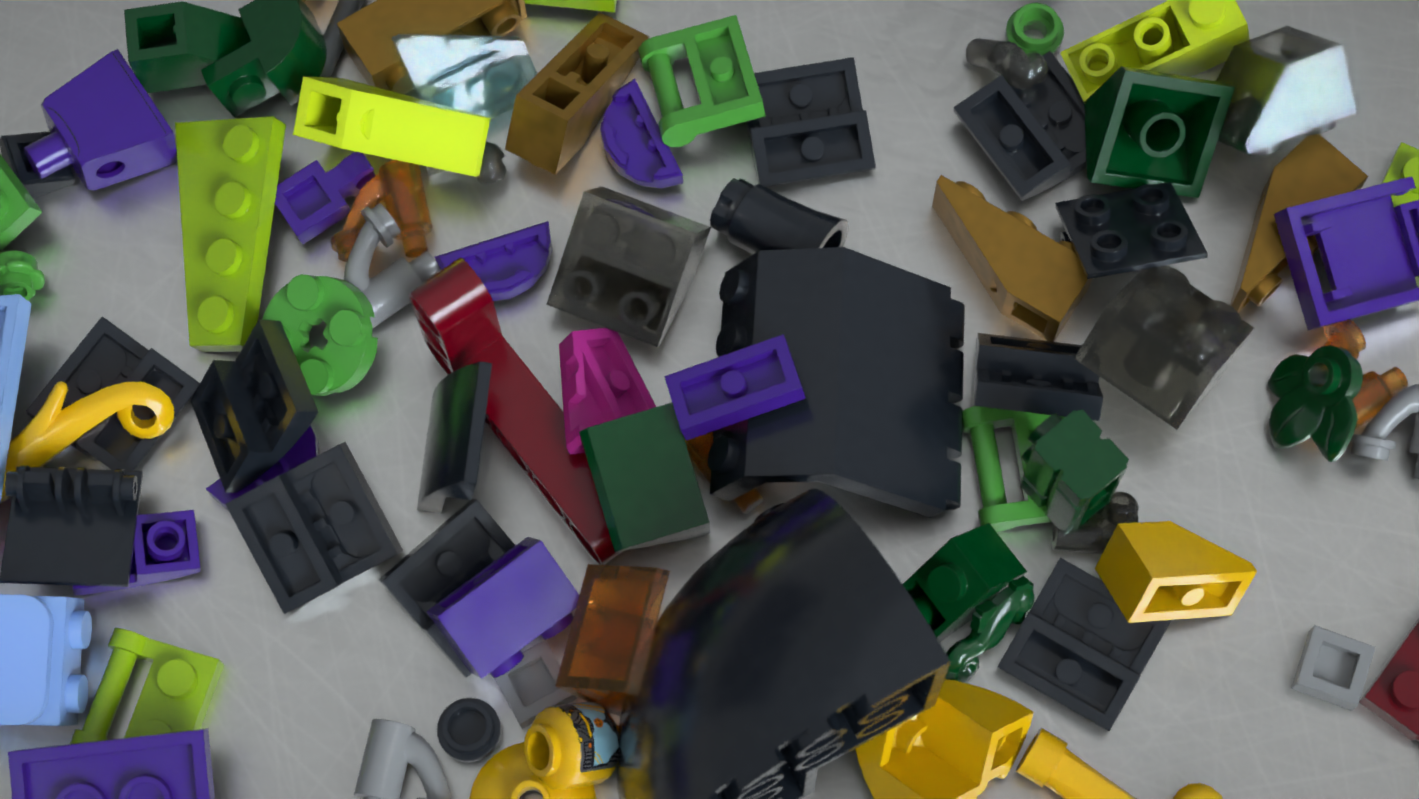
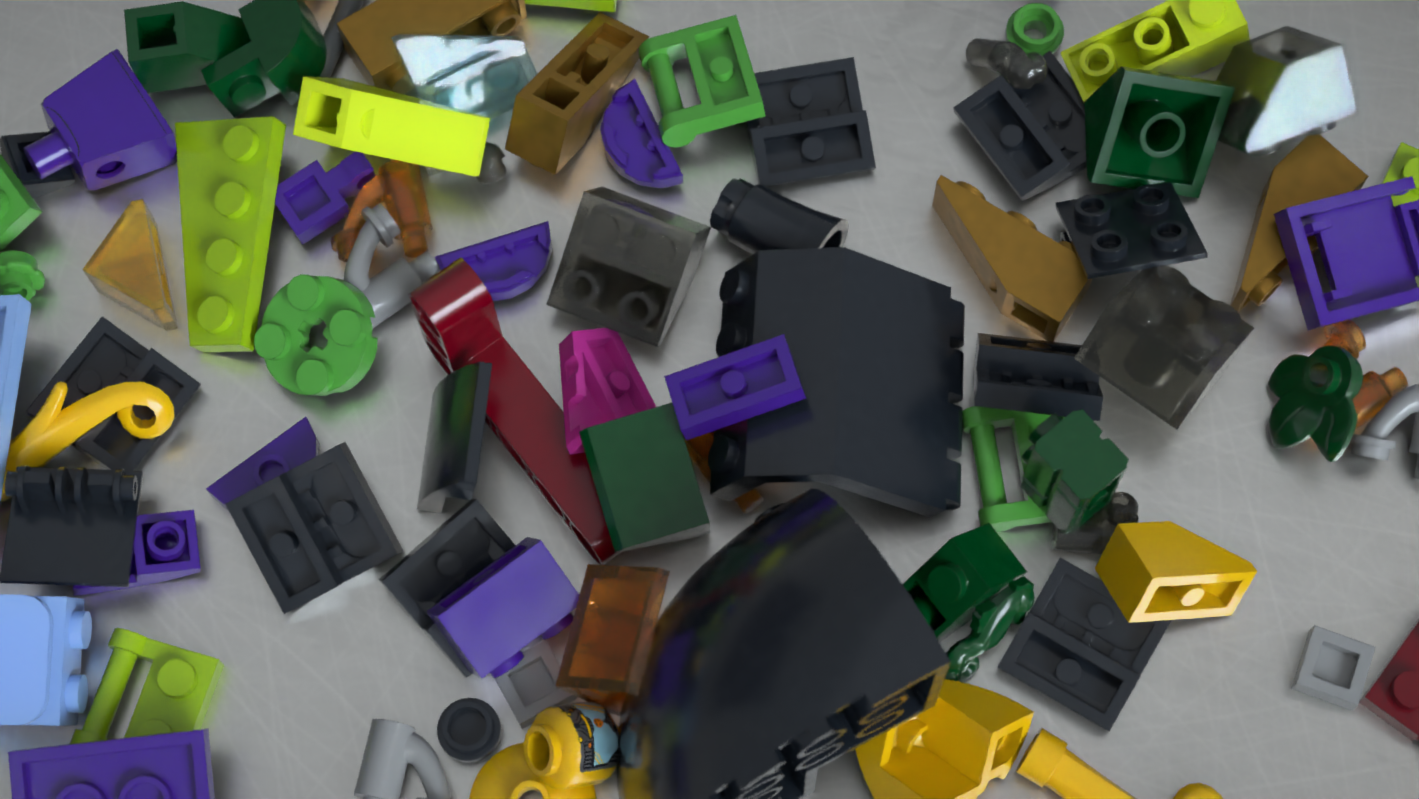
(132, 267): none -> clear yellow slope
(253, 406): black slope -> none

